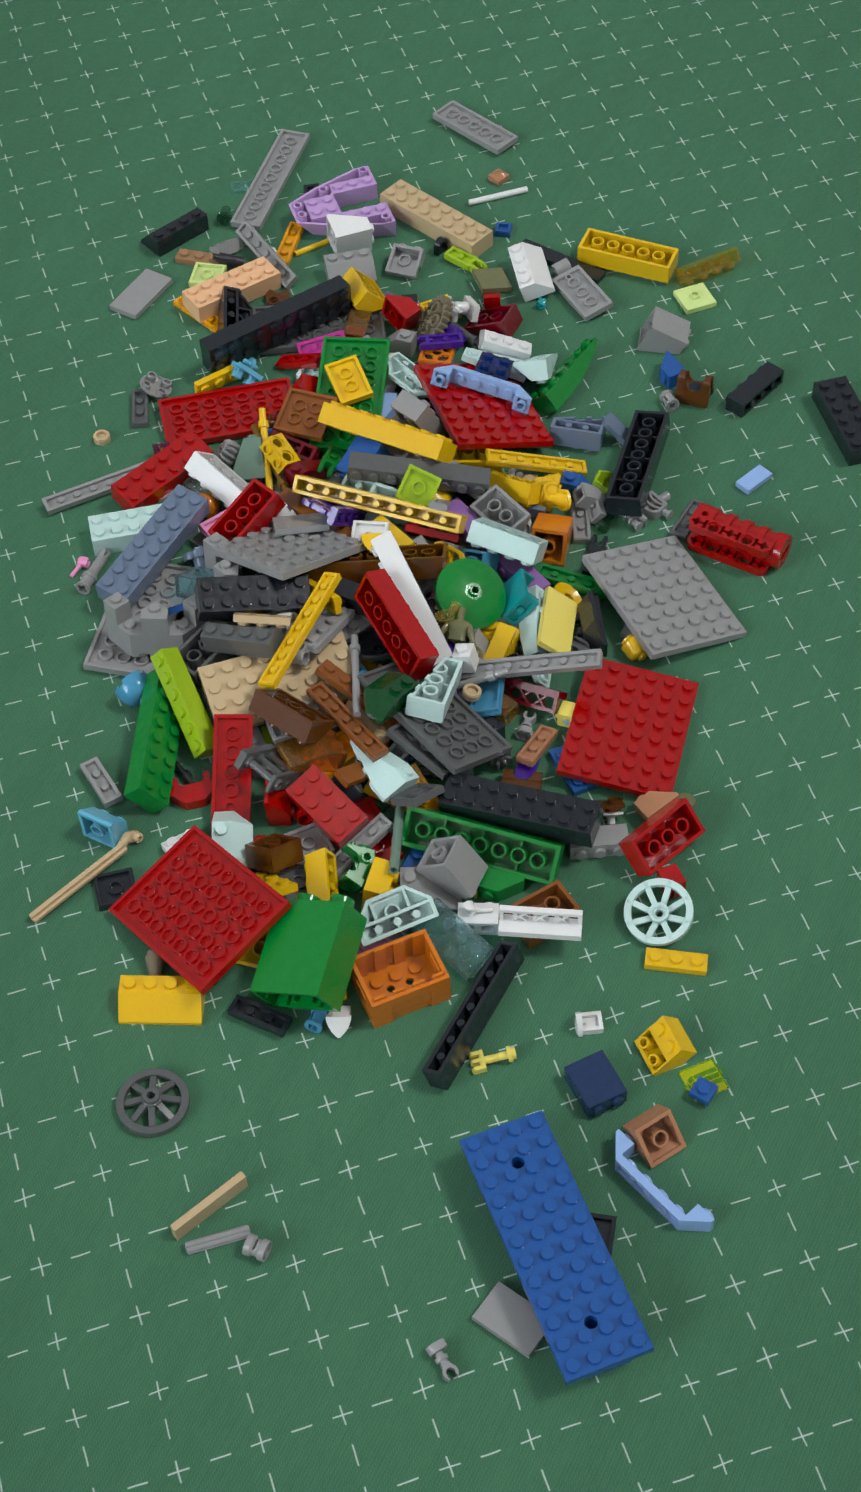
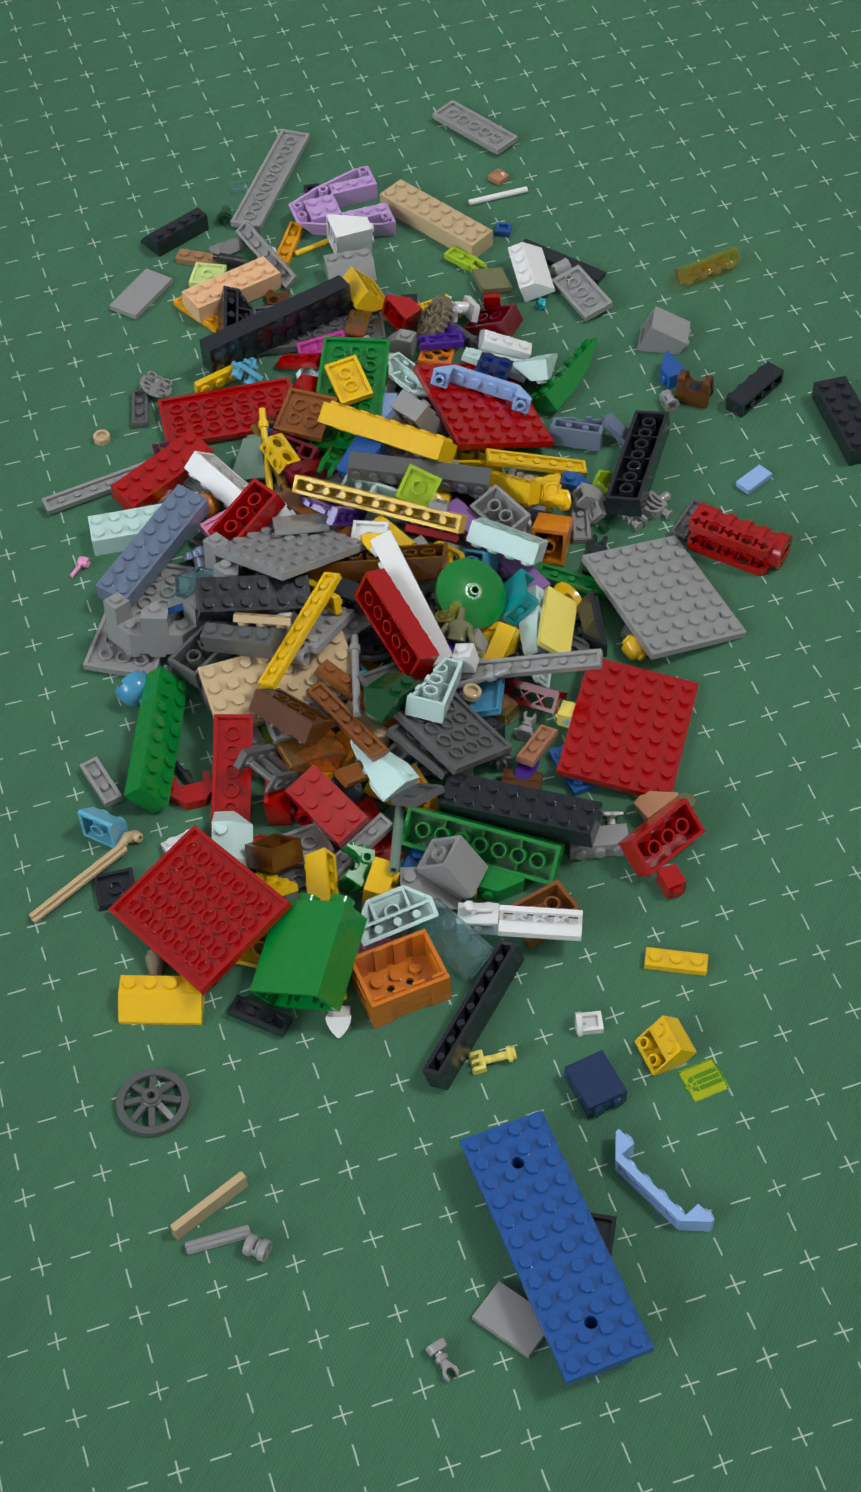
(89, 576): light grey pin -> none
(184, 701): lime brick -> none
(228, 452): light grey gear -> none
(315, 1021): dark azure bush -> none
(405, 261): light grey plate -> none
(440, 245): black tile -> none
(612, 804): reddish brown plate -> none
(628, 255): yellow brick -> none
(655, 1135): nougat slope -> none
(656, 908): light aqua wheel -> none
(694, 298): yellowish green plate -> none
(703, 1091): blue plate -> none

